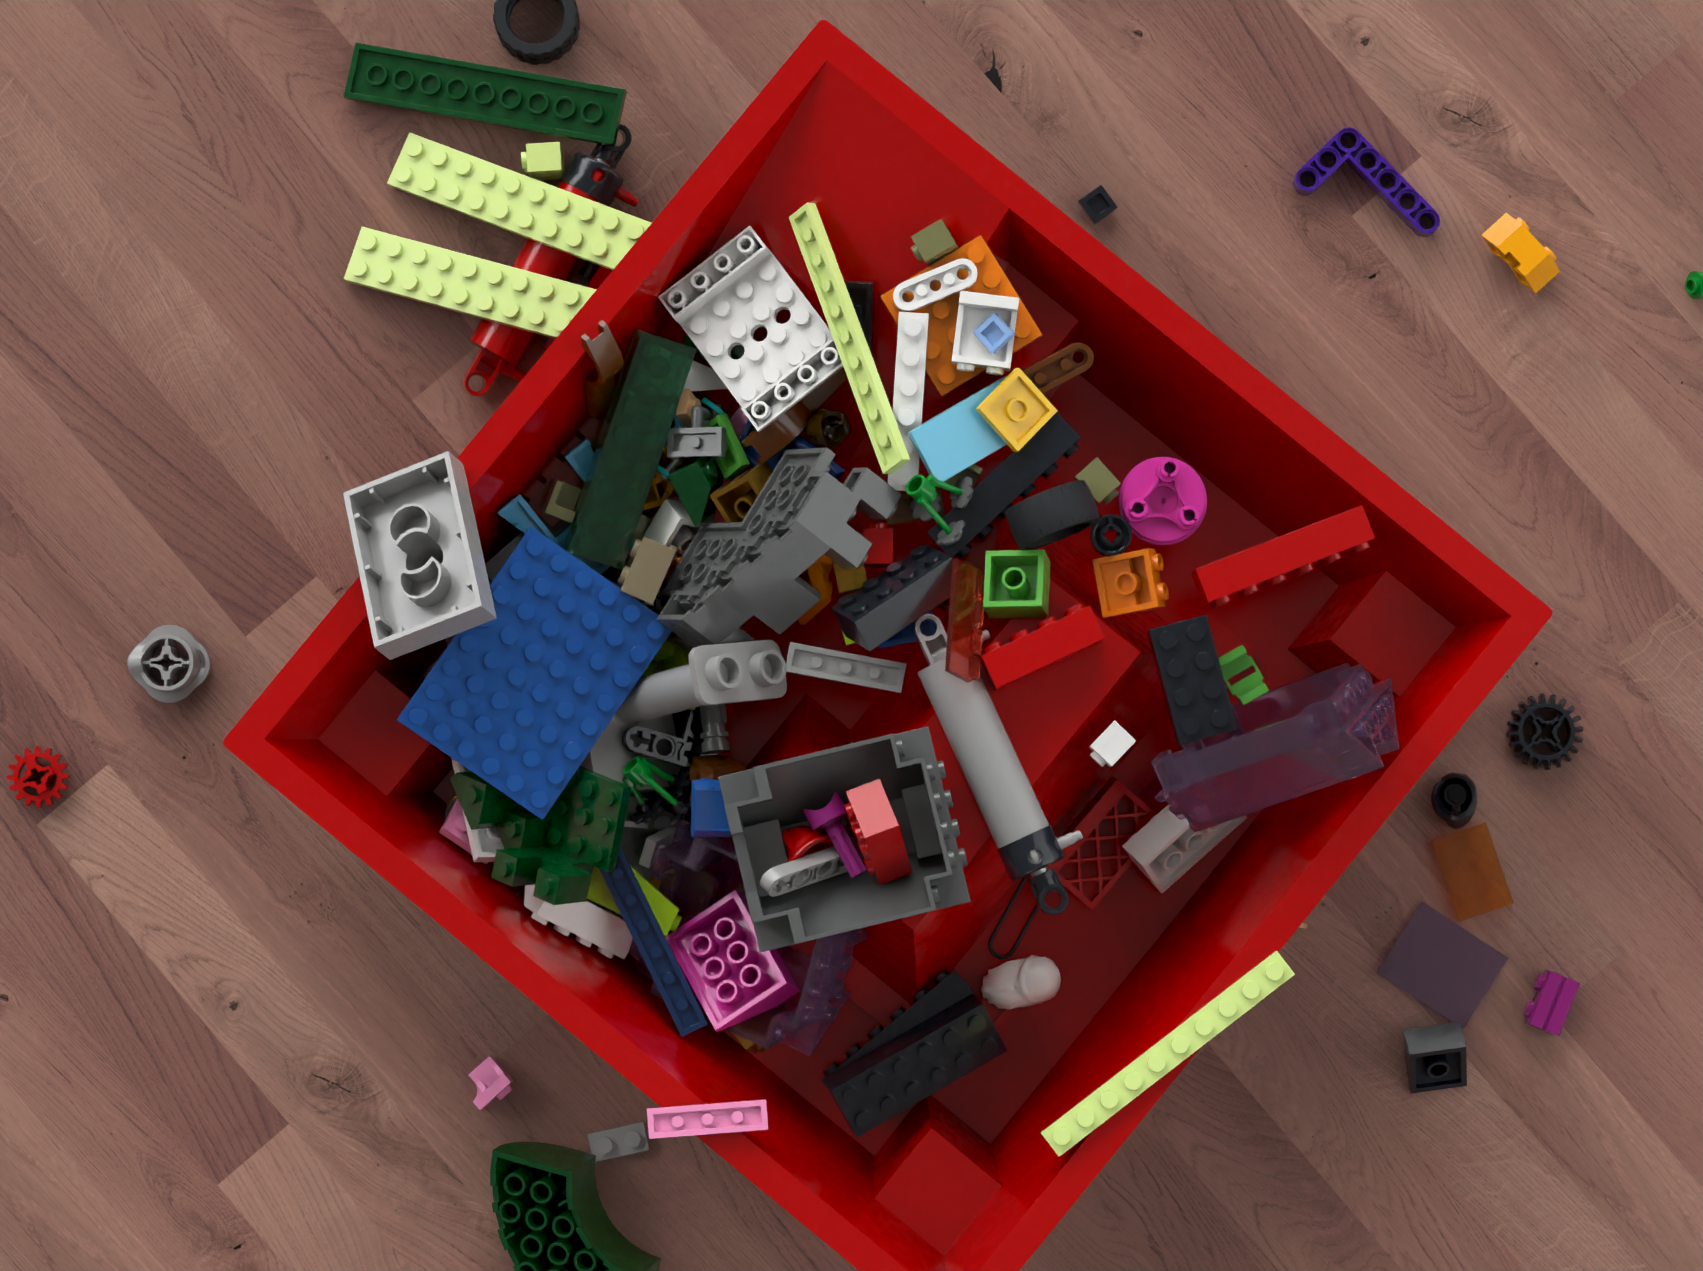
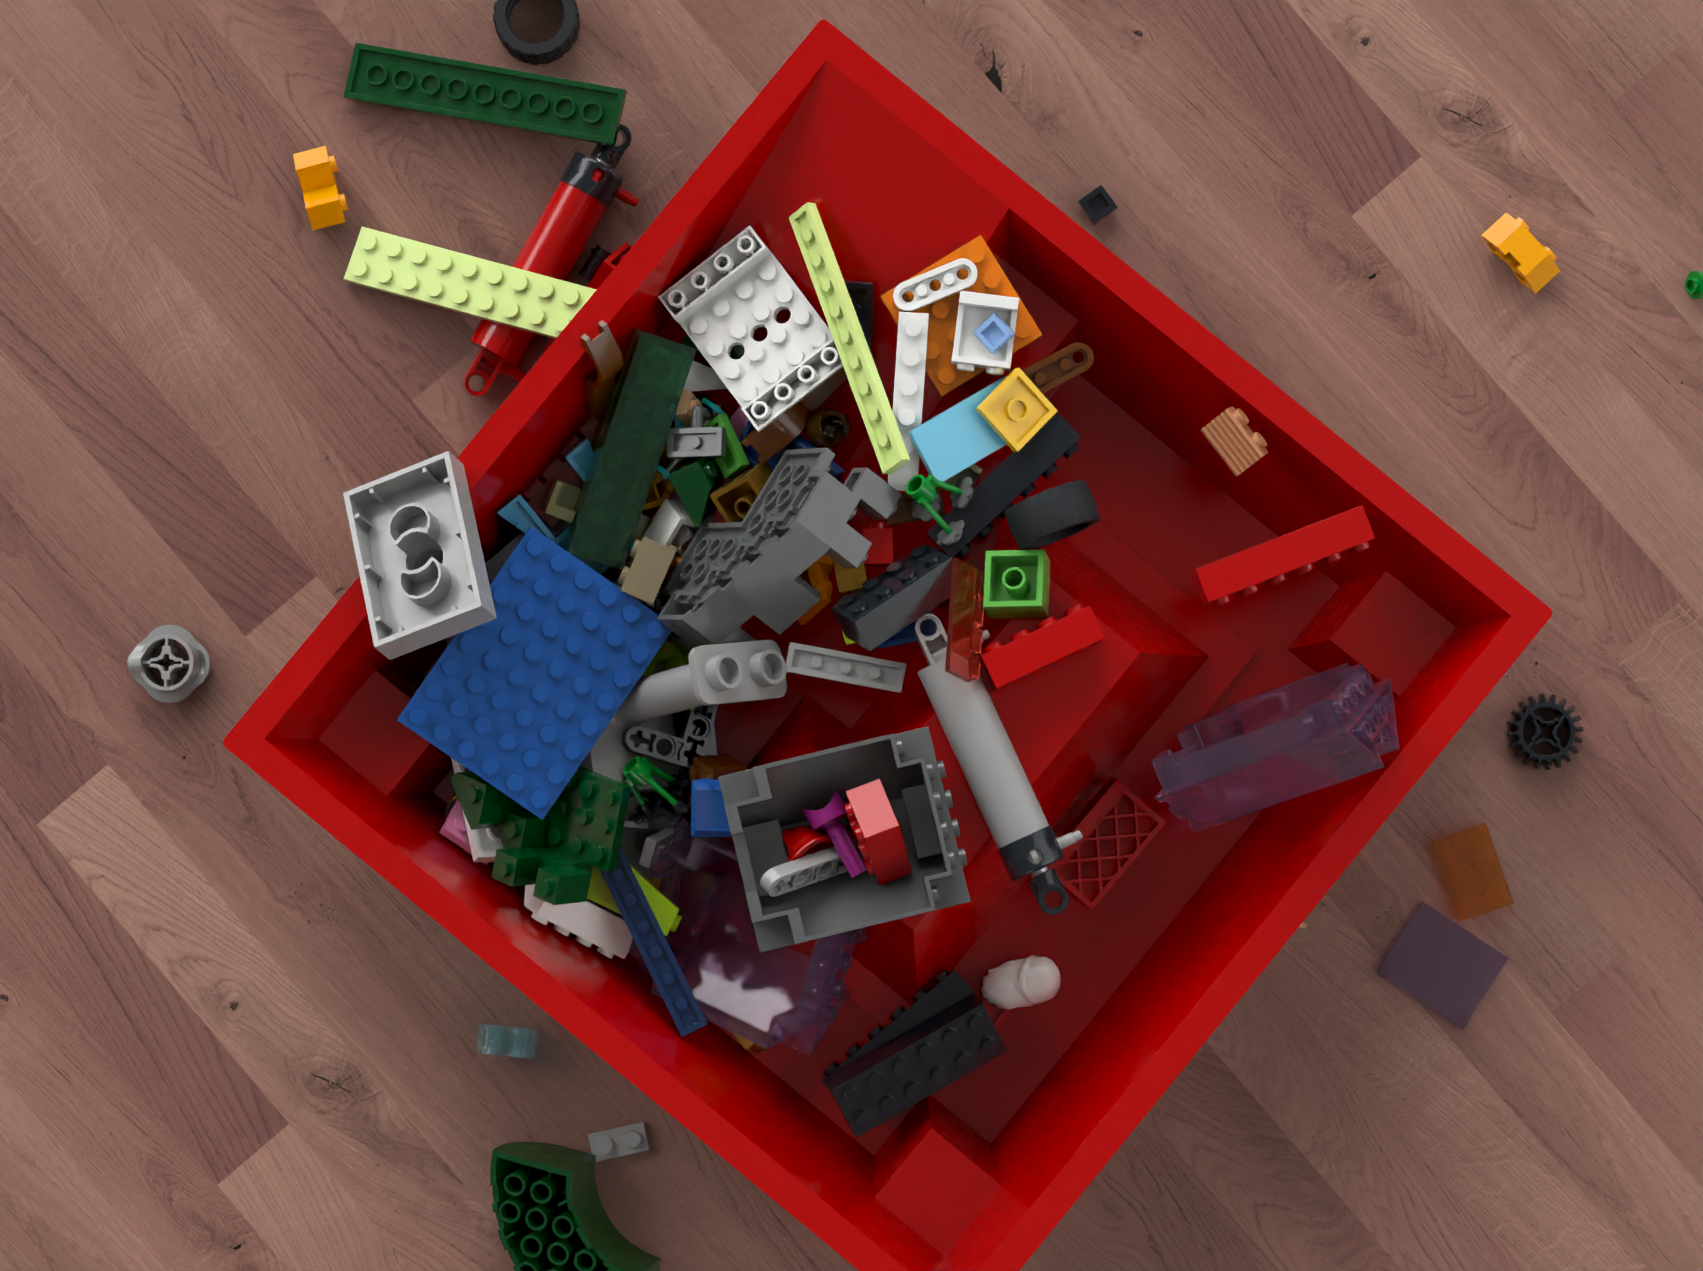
(43, 788): red gear -> none
(319, 187): none -> light orange brick
(490, 1081): bright pink brick -> none
(507, 1040): none -> clear light blue brick
(515, 202): yellowish green plate -> none
(543, 160): yellowish green brick -> none
(707, 1119): bright pink plate -> none
(714, 730): dark grey axle -> none
(726, 966): dark pink slope -> none
(933, 243): olive brick -> none
(1002, 920): black piece -> none
(1100, 481): olive brick -> none
(1102, 544): black wheel -> none
(1111, 745): white brick -> none
(1130, 582): orange plate -> none
(1162, 501): dark pink piece -> none
(1167, 1053): yellowish green plate -> none
(1170, 847): white slope -> none
(1191, 680): black brick -> none
(1235, 440): none -> nougat brick
(1249, 687): bright green piece -> none
(1370, 177): dark purple beam -> none
(1435, 1057): black slope -> none
(1454, 792): black hair -> none
(1551, 1002): magenta brick -> none

